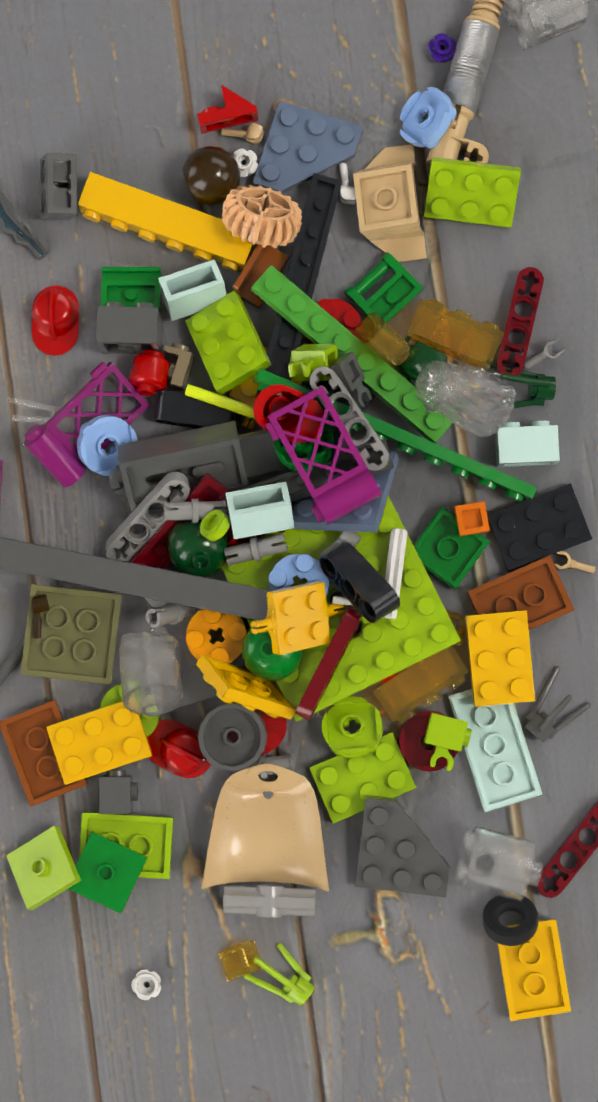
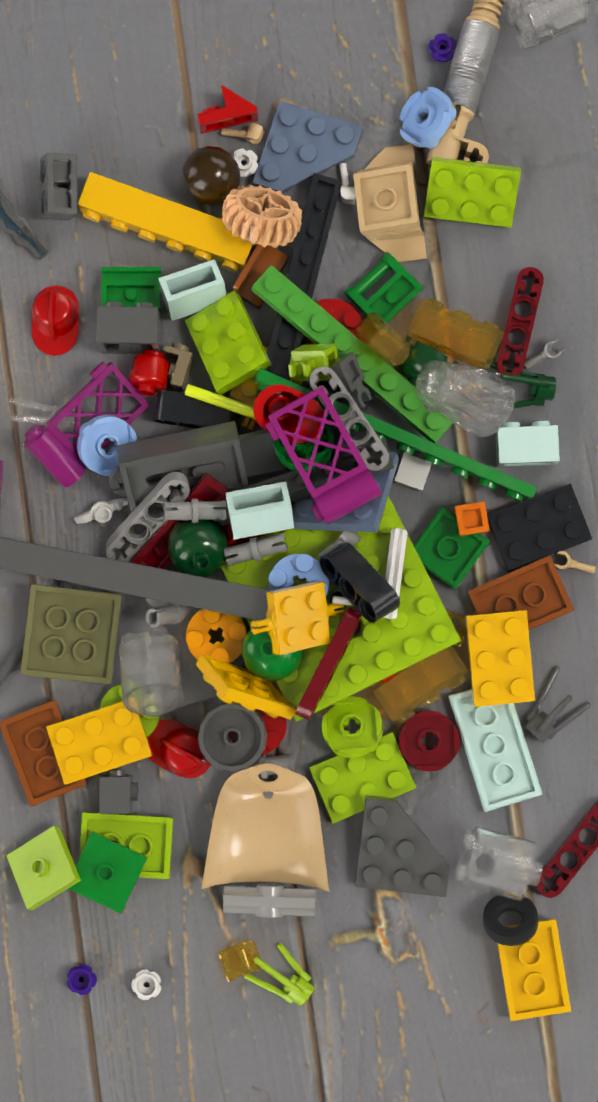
(39, 604): dark brown hand -> none
(75, 985): none -> dark purple plate
(101, 511): none -> white piece
(214, 525): lime tile -> none
(412, 472): none -> white tile
(446, 734): lime brick -> none

